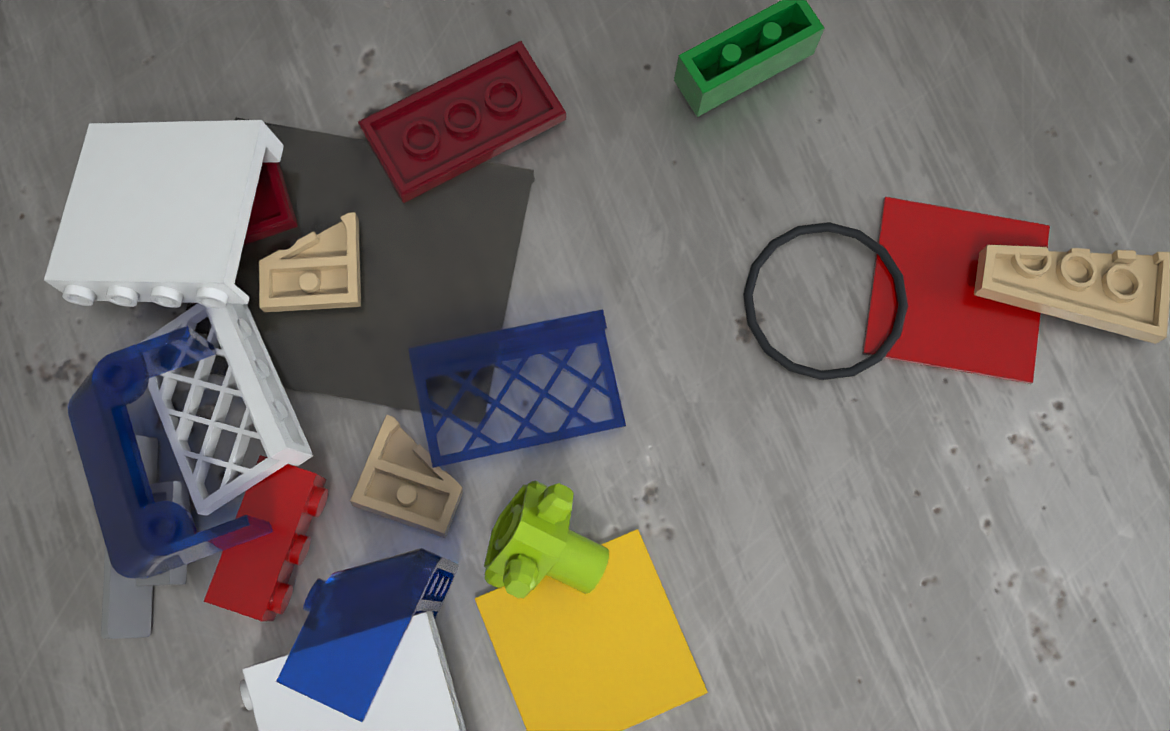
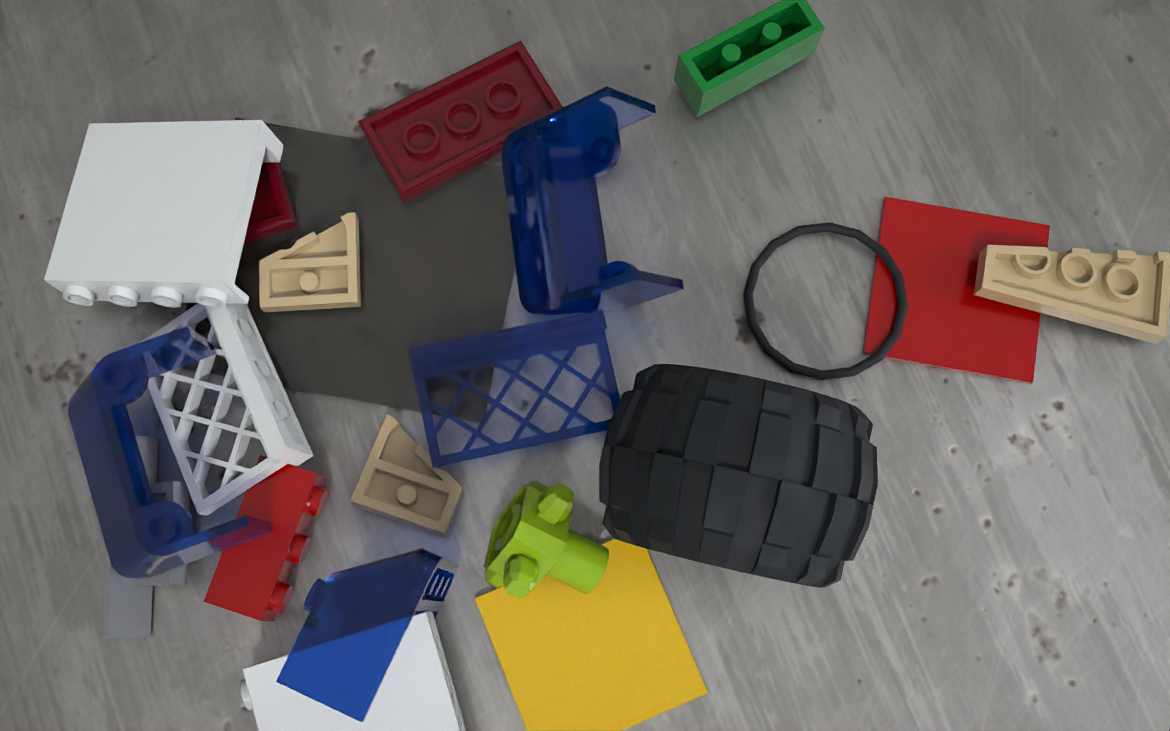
(557, 213): none -> clear blue windscreen
(739, 473): none -> black tyre

